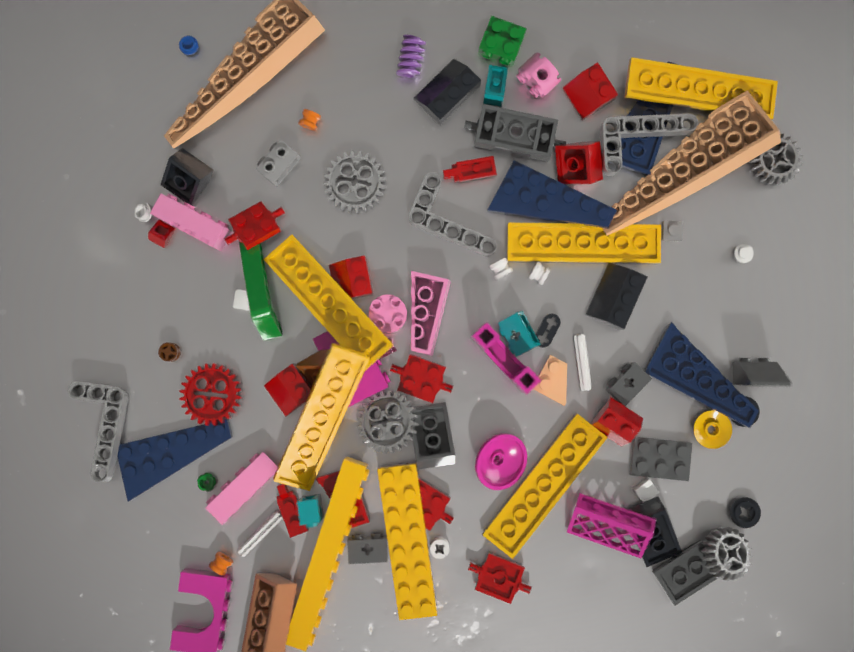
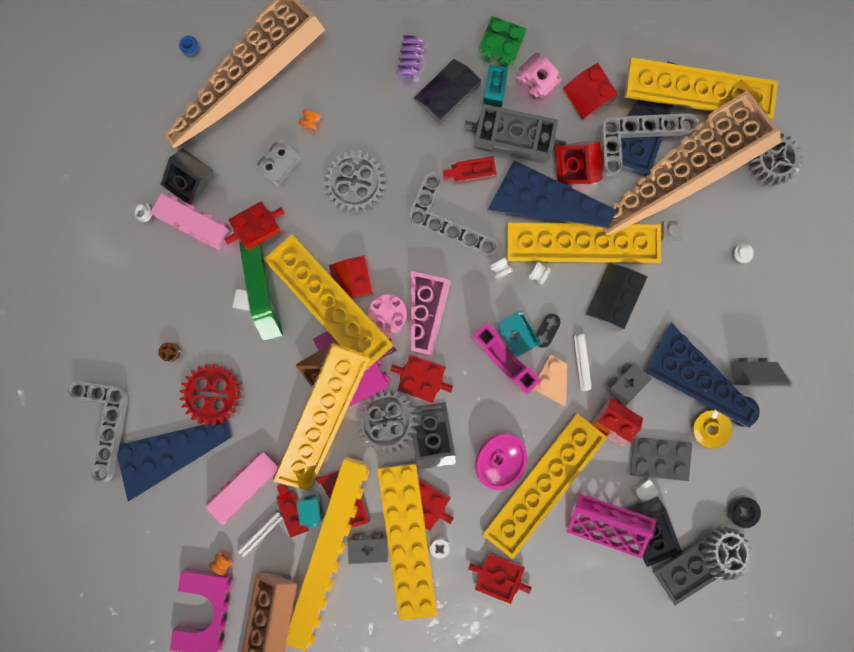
(161, 233): red slope -> none
(206, 487): green plate -> none
(289, 389): red slope -> none

